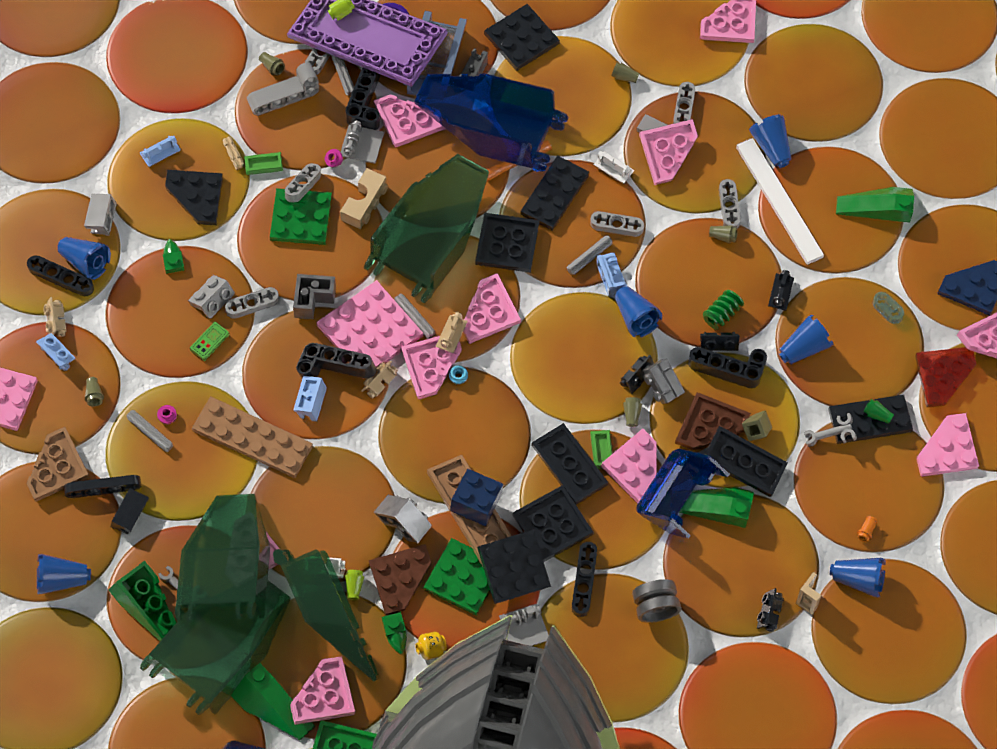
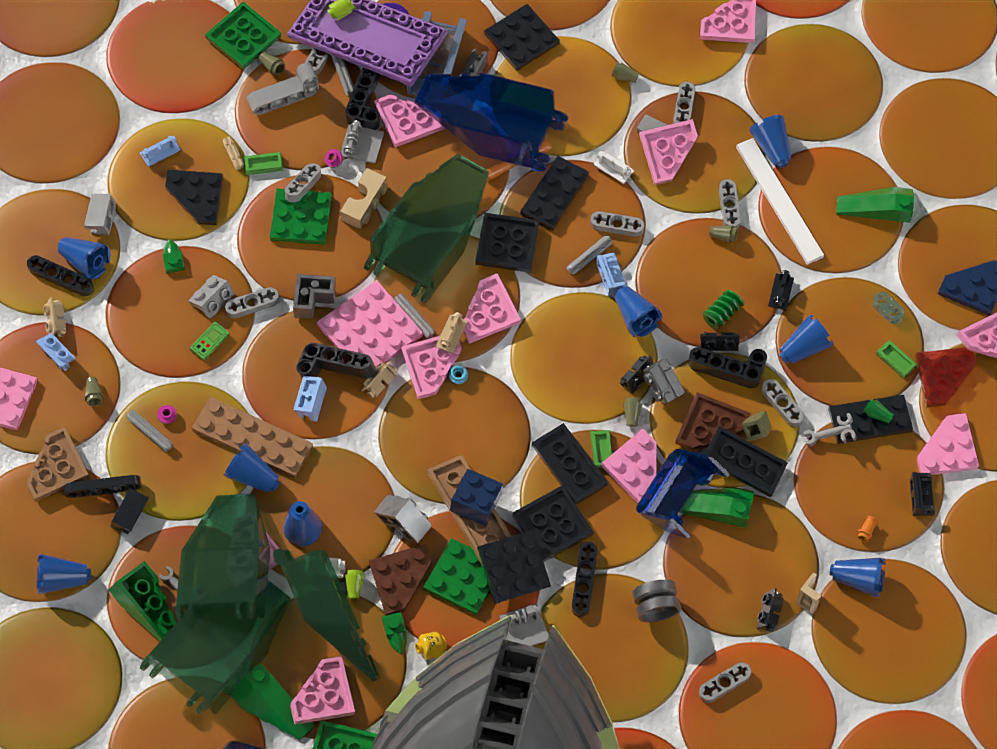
(243, 35): none -> green plate
(251, 470): none -> blue cone
(302, 525): none -> blue cone
(726, 674): none -> light grey beam
(769, 395): none -> light grey beam
(896, 359): none -> bright green tile
(922, 494): none -> black hinge

